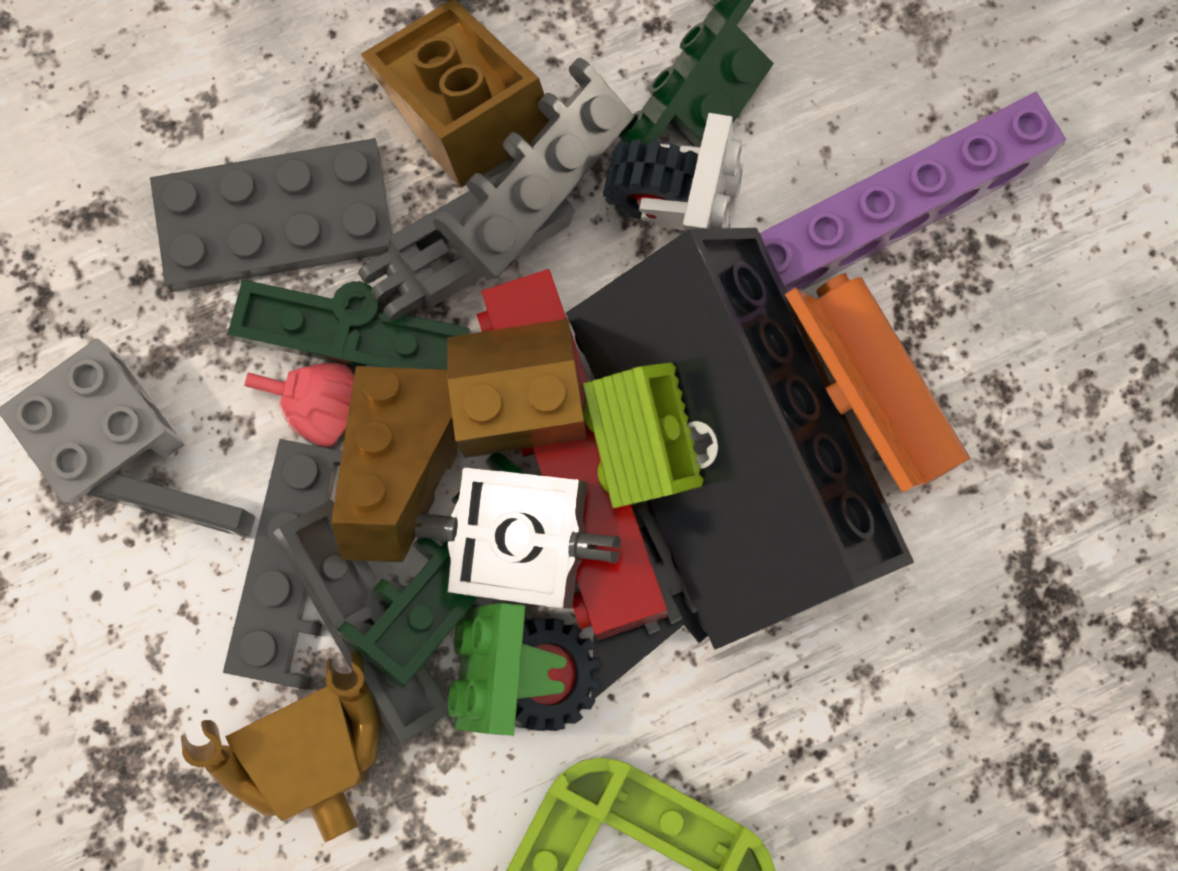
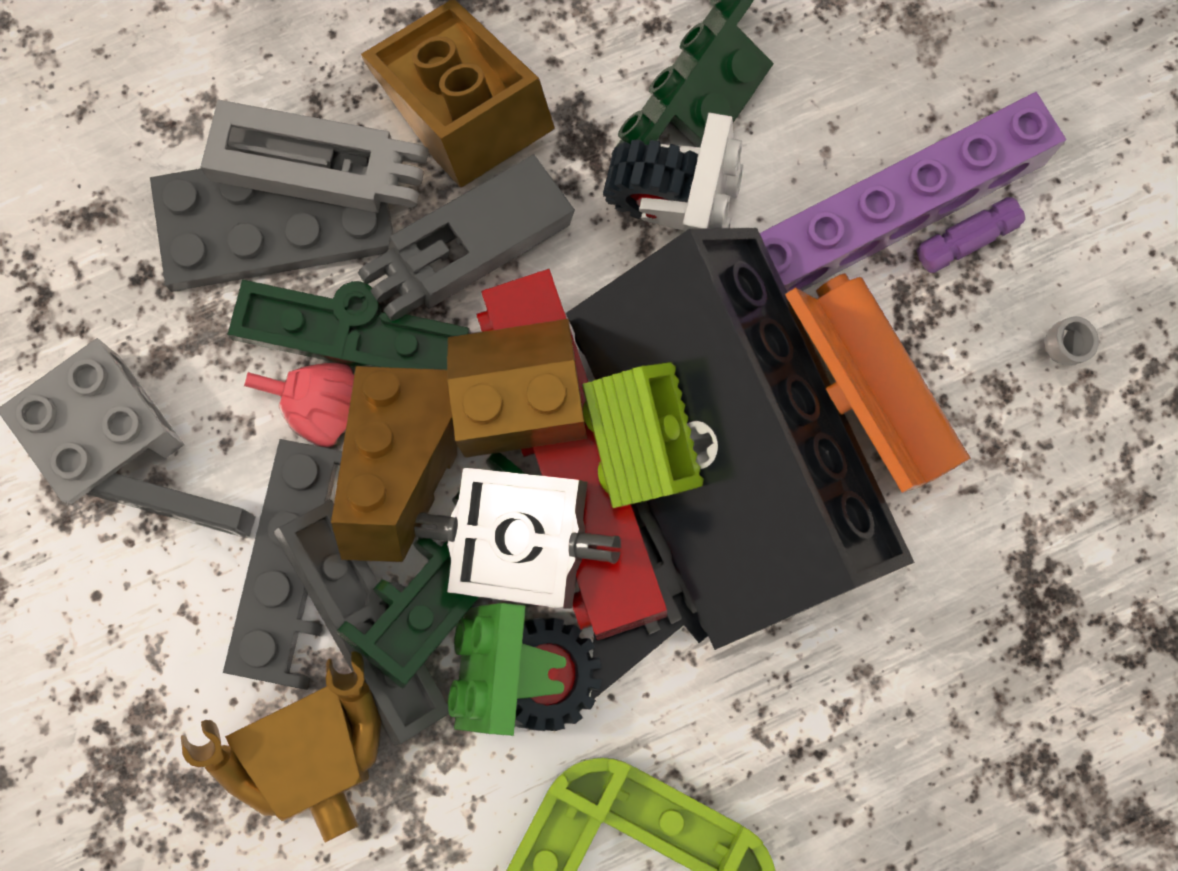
(294, 157): none -> light grey hinge
(540, 175): dark grey hinge -> none
(970, 234): none -> medium lavender axle
(1079, 342): none -> light grey hinge

